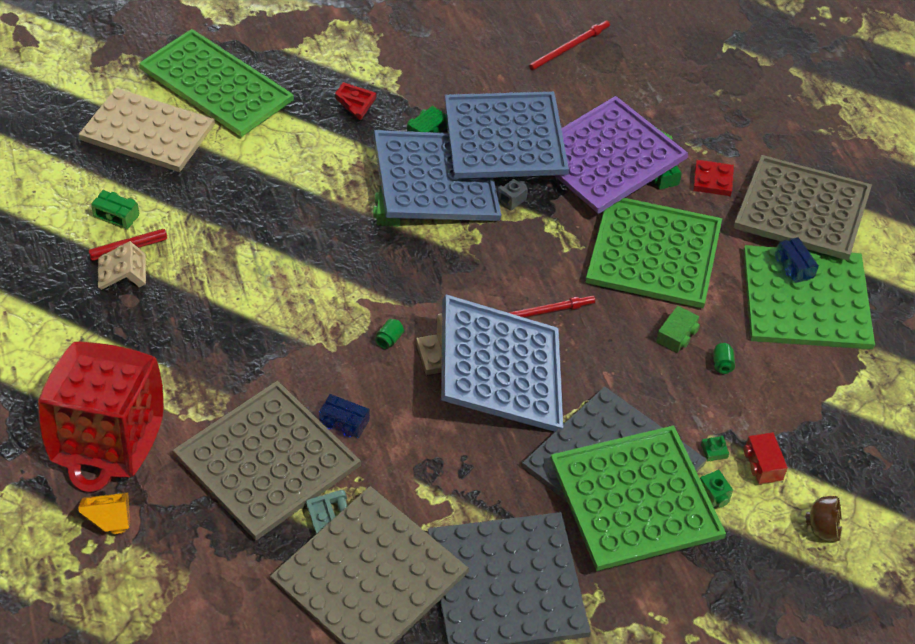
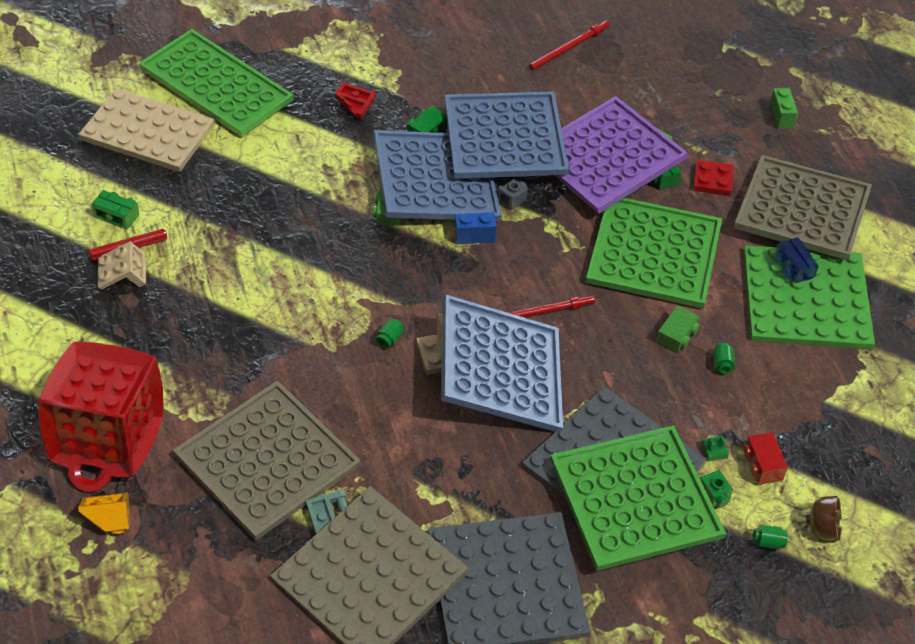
(344, 416): clear blue brick -> none
(475, 228): none -> blue piece
(770, 537): none -> green brick
(783, 108): none -> bright green brick

